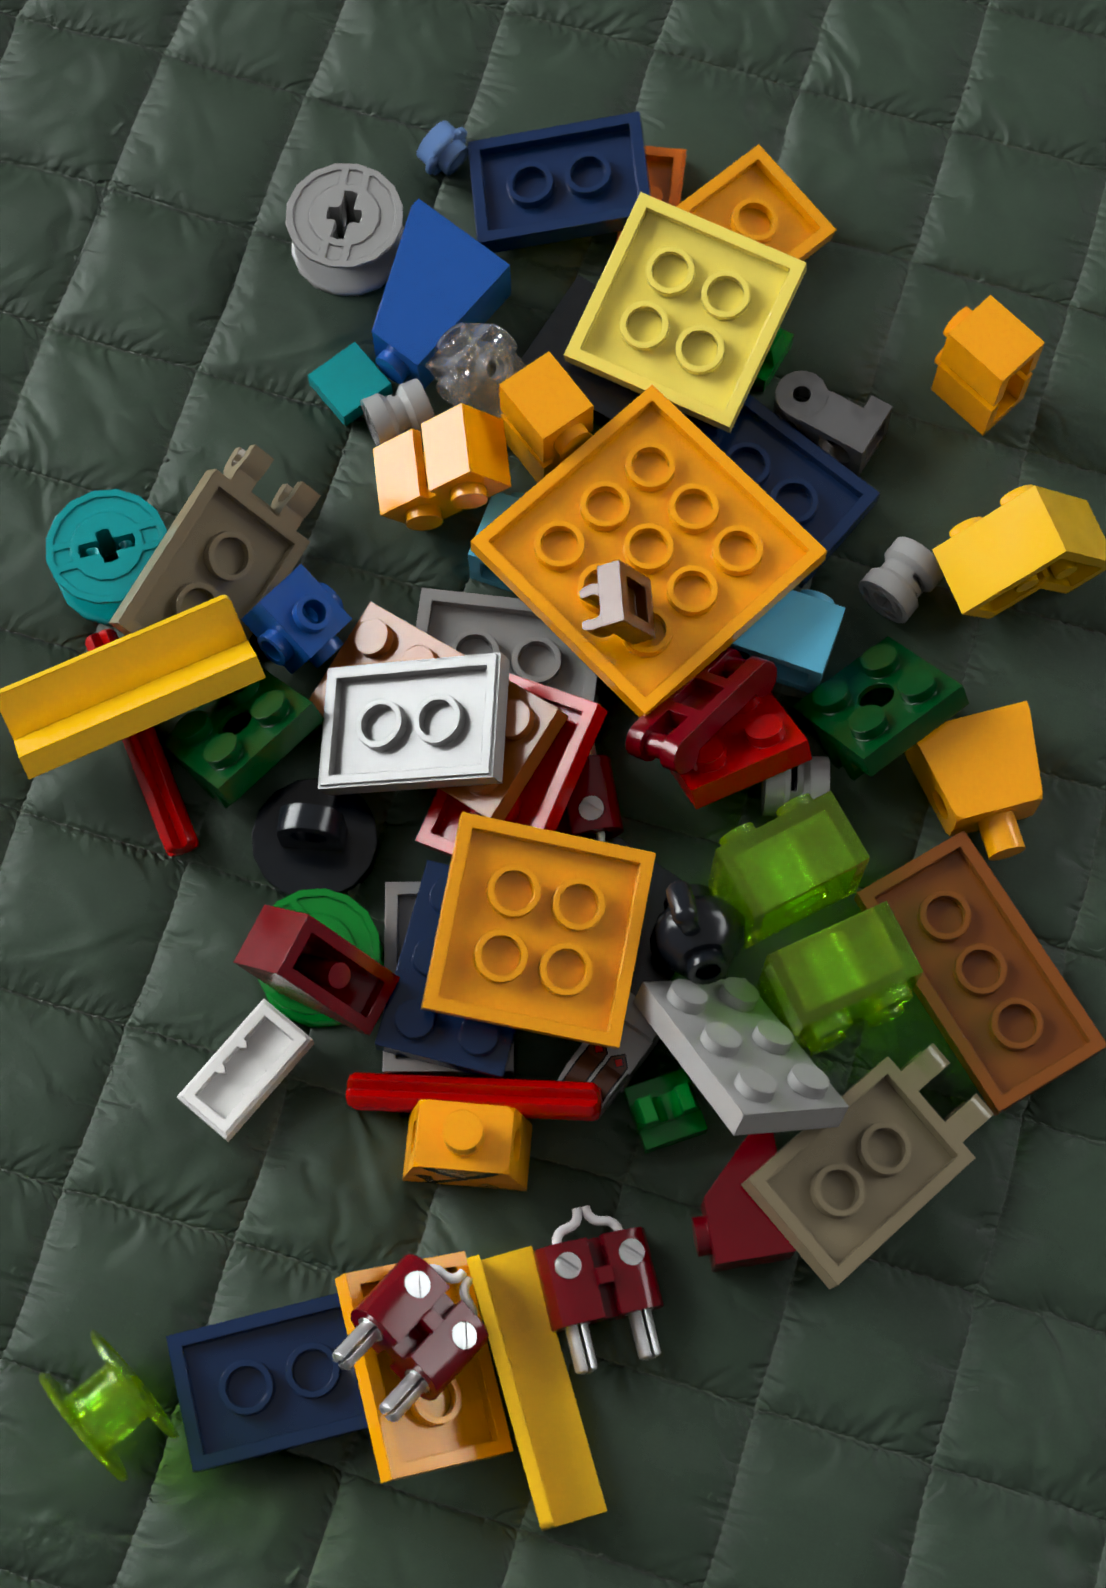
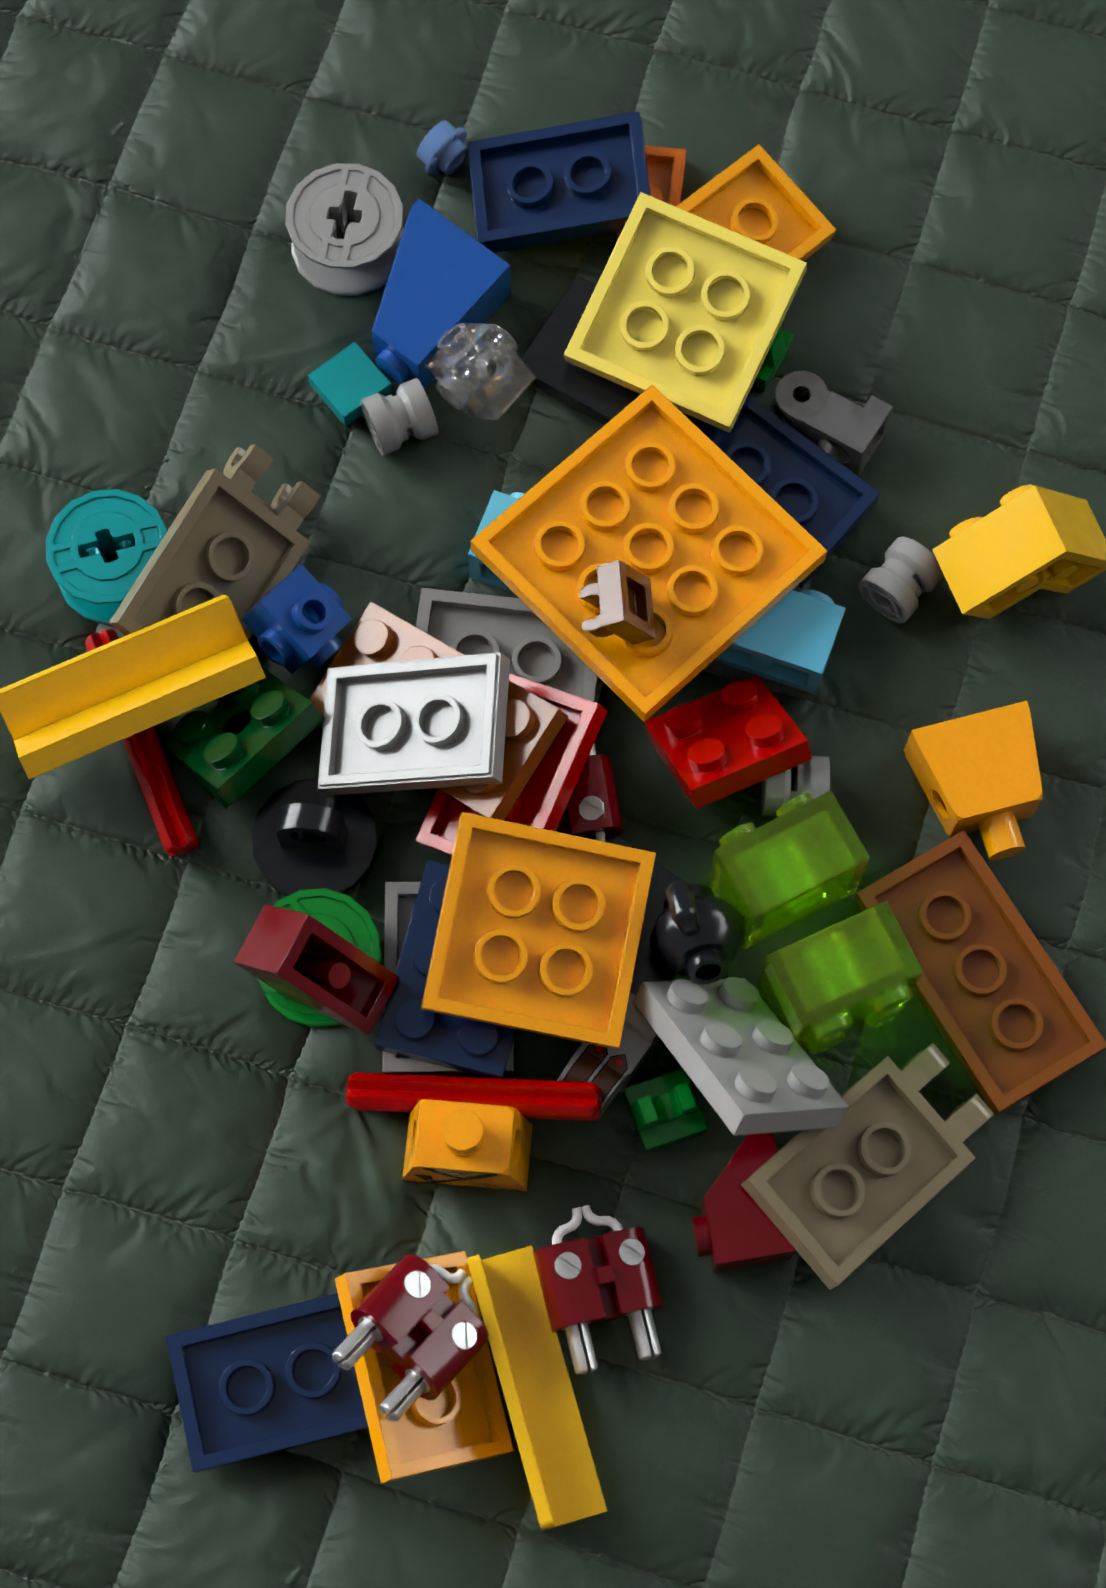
(107, 1406): clear neon green piece -> none
(245, 1070): white plate -> none
(457, 471): light orange piece -> none
(544, 415): light orange piece -> none
(699, 710): dark red plate -> none
(873, 735): dark green piece -> none
(985, 363): light orange piece -> none

